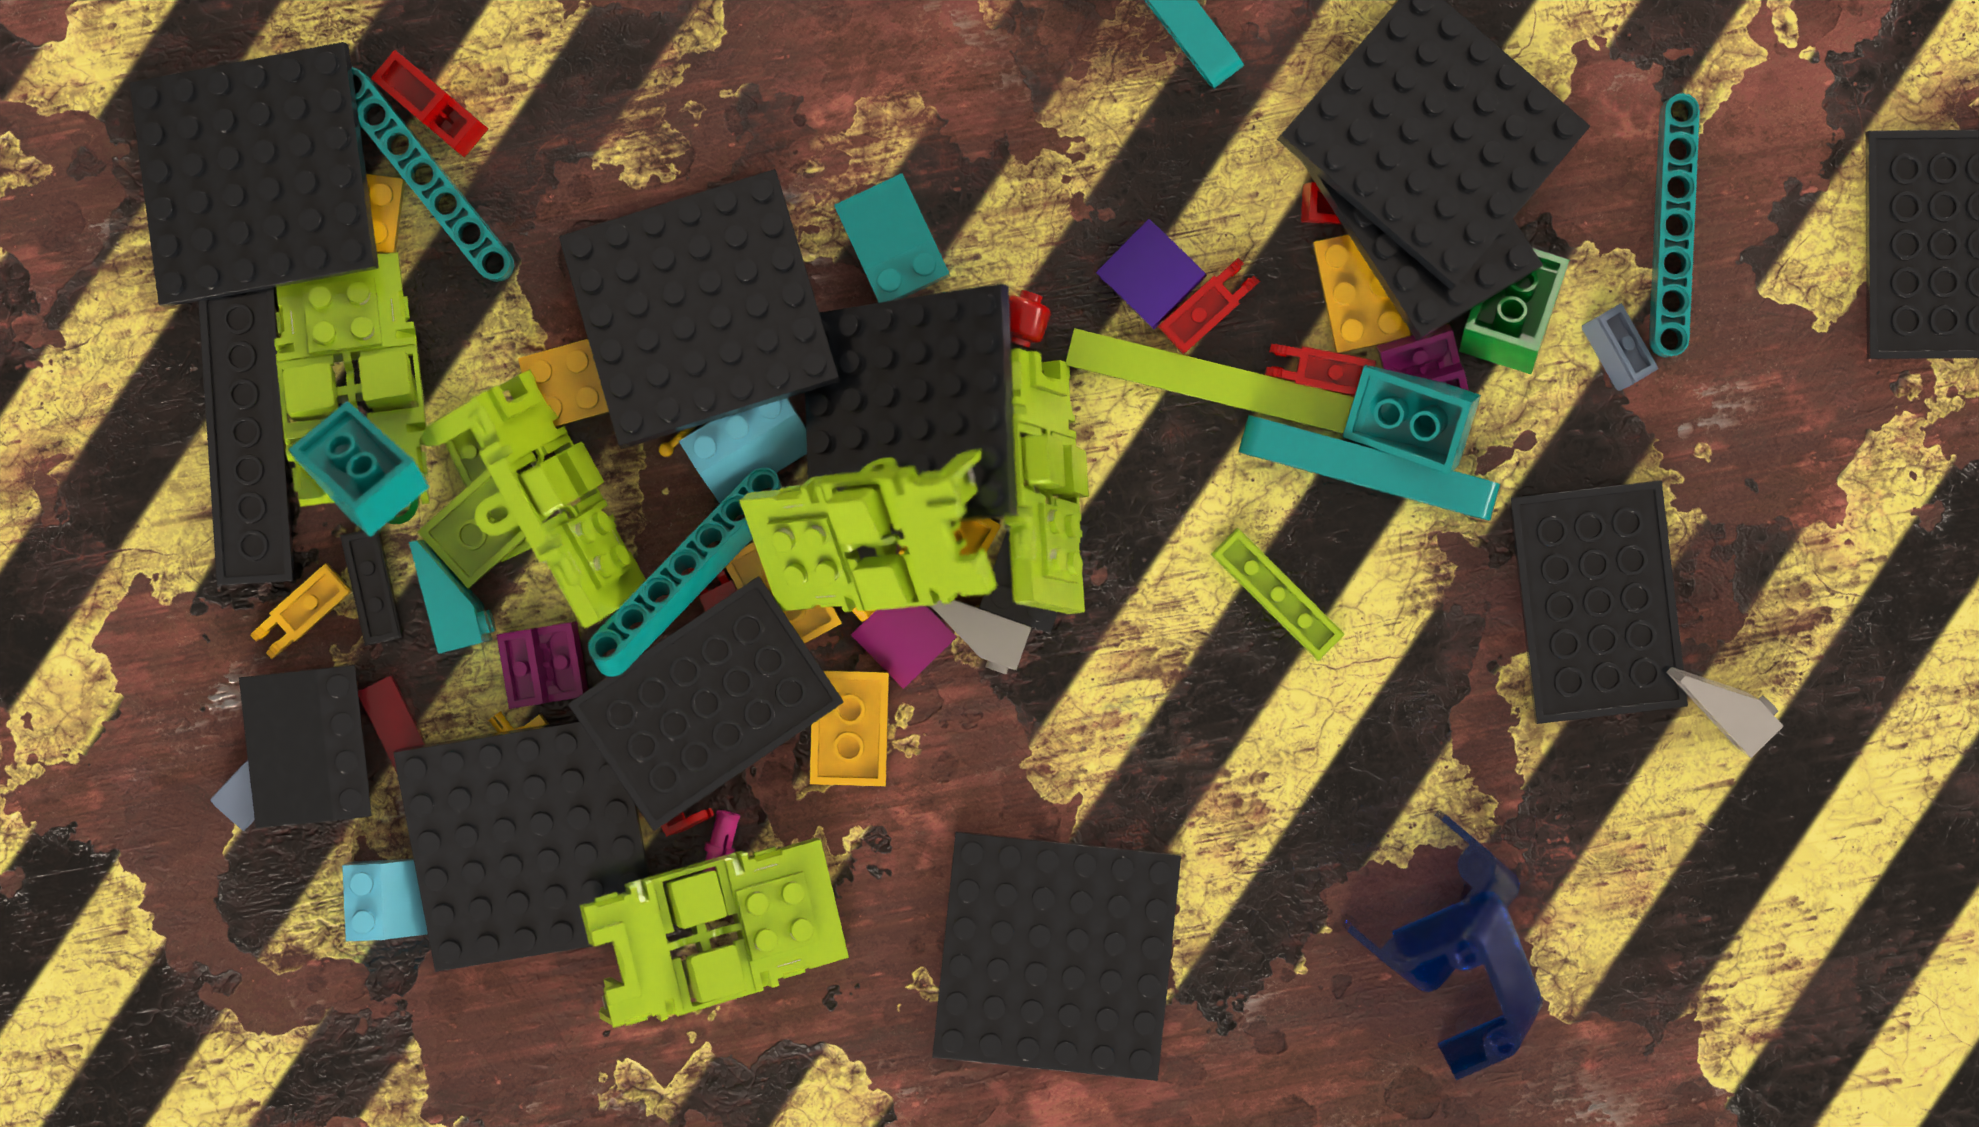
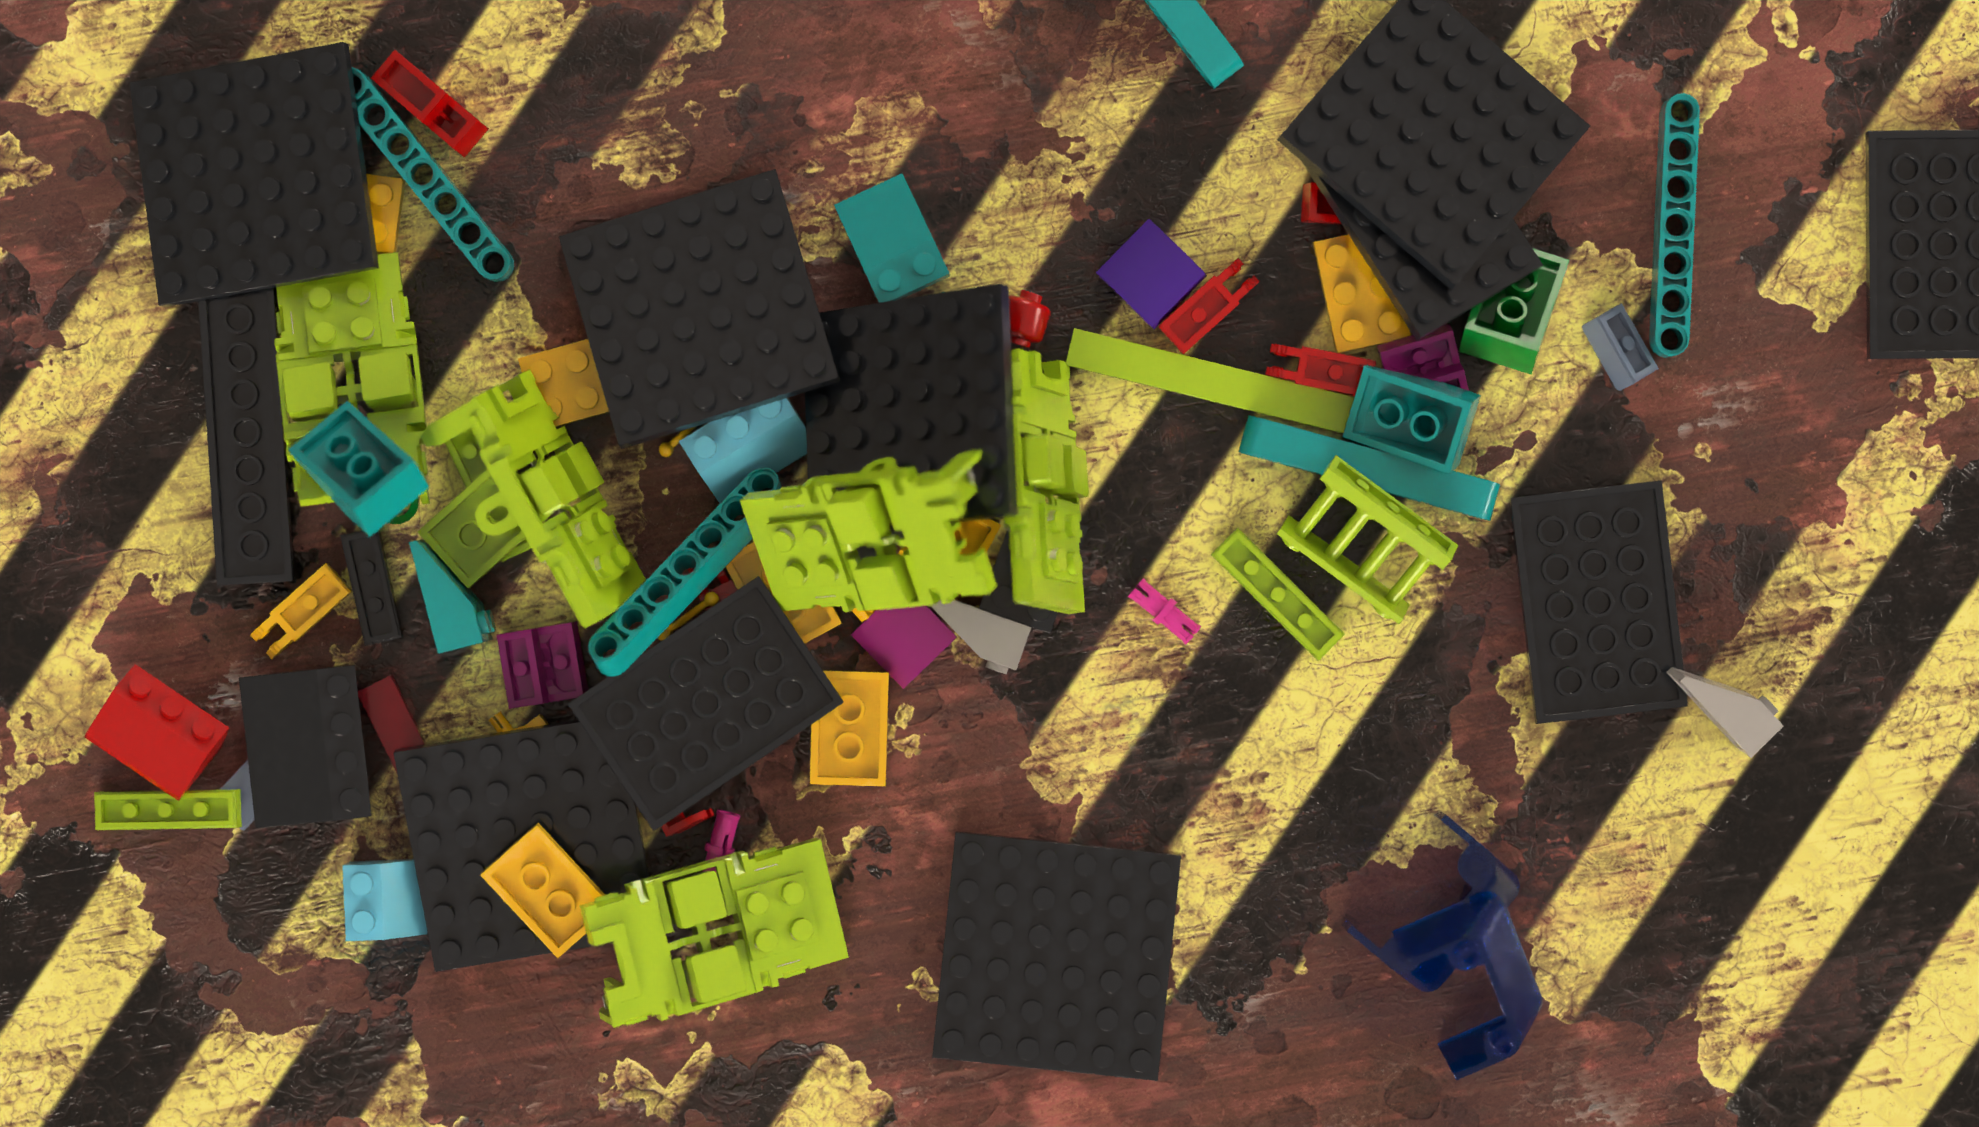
(157, 732): none -> red slope
(161, 811): none -> lime tile
(543, 888): none -> yellow plate
(710, 599): none -> yellow hinge
(1164, 611): none -> dark pink pin
(1371, 504): none -> lime fence

